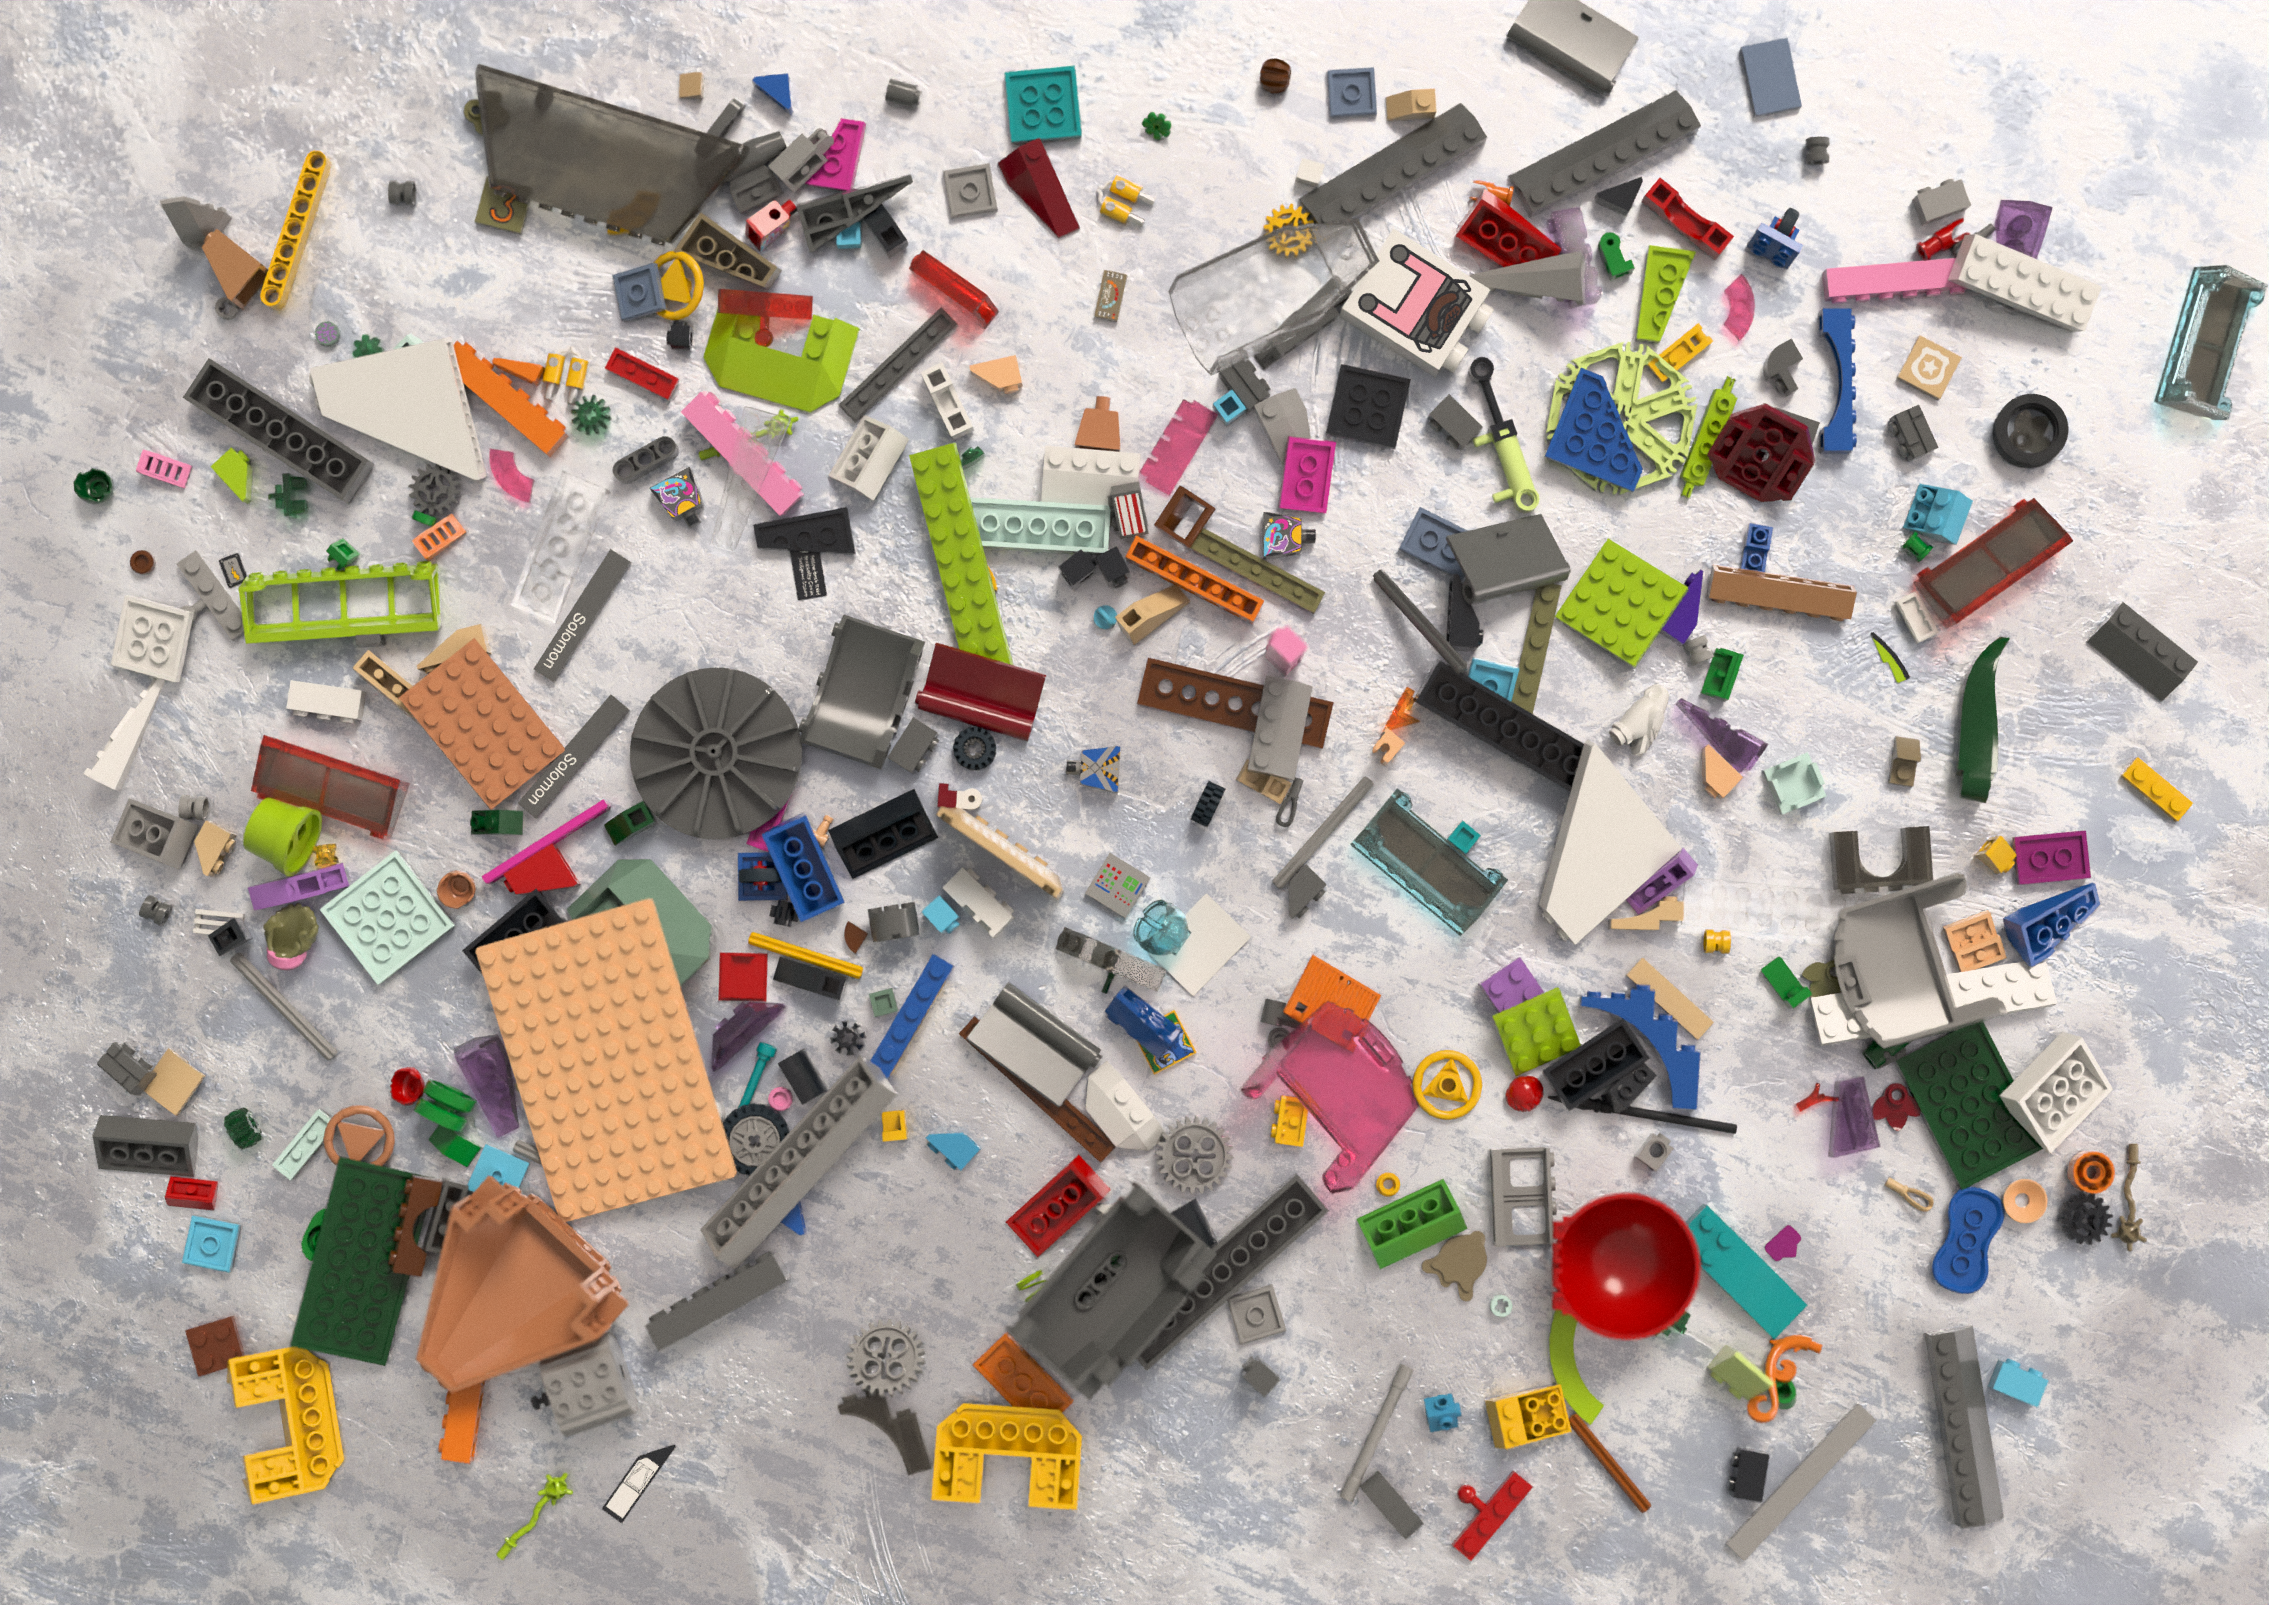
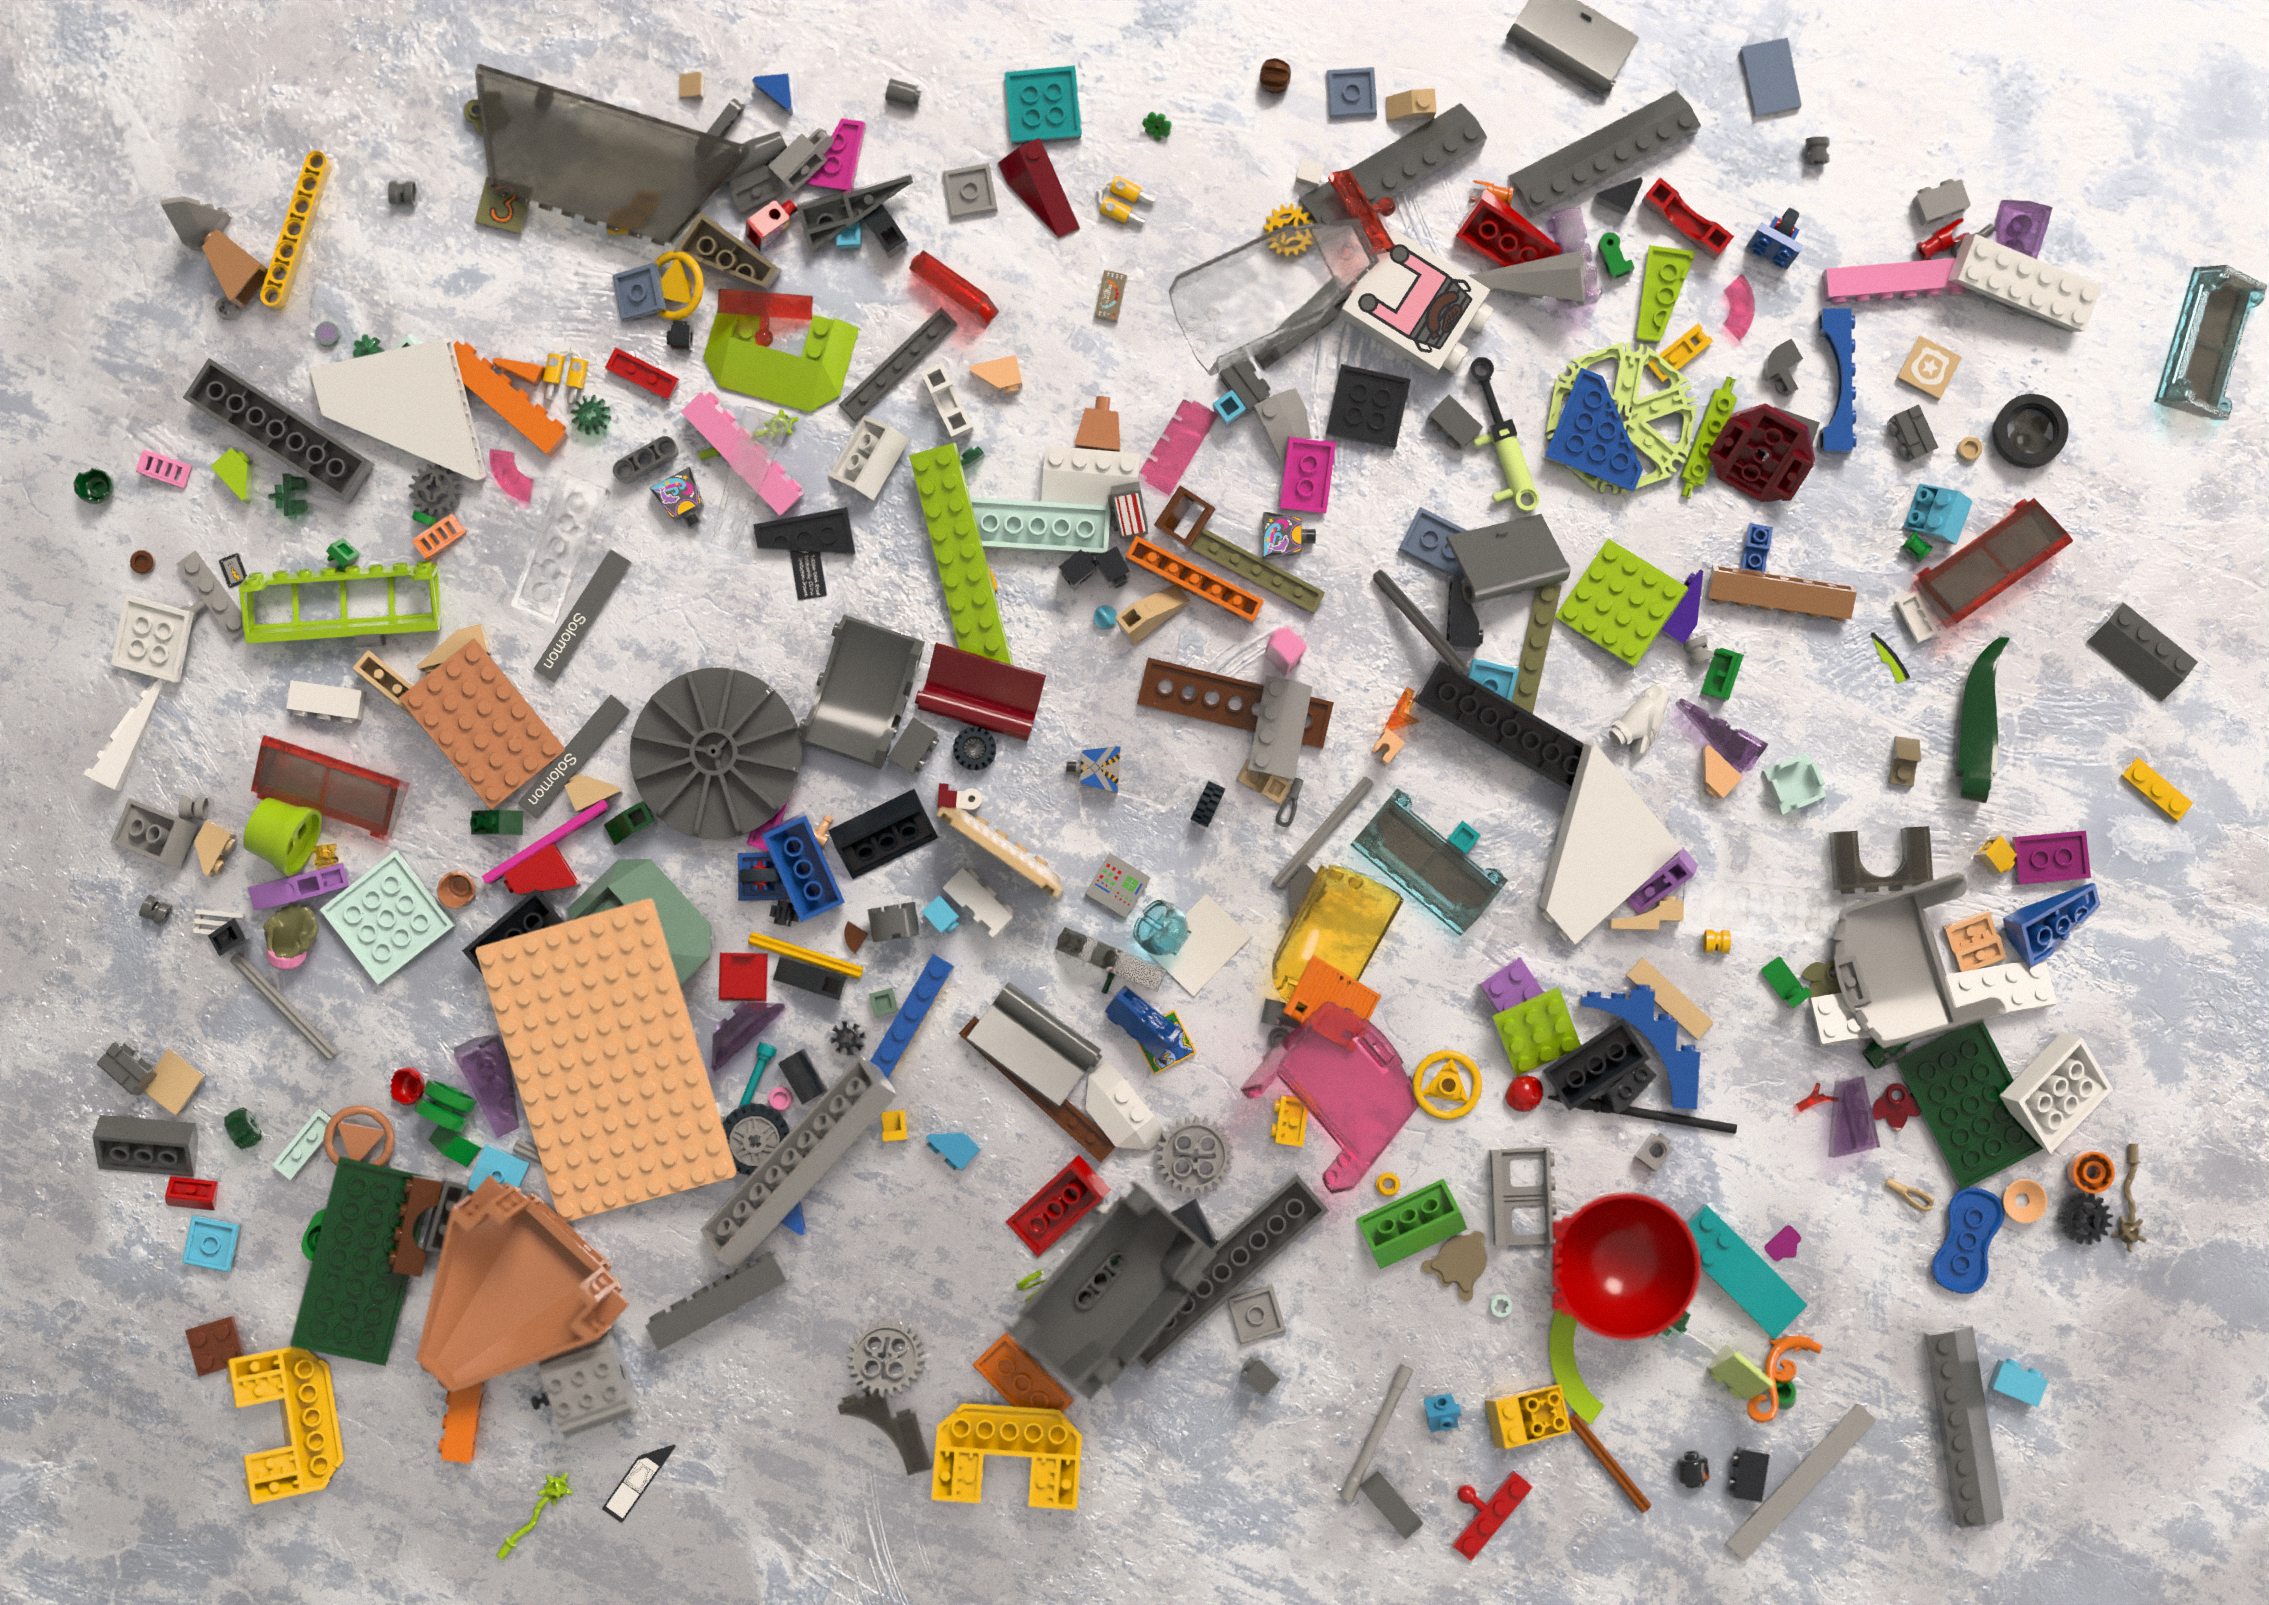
(587, 791): none -> tan slope
(1337, 922): none -> clear yellow windscreen
(1359, 207): none -> clear red plate
(1693, 1469): none -> black head
(1969, 449): none -> tan tile

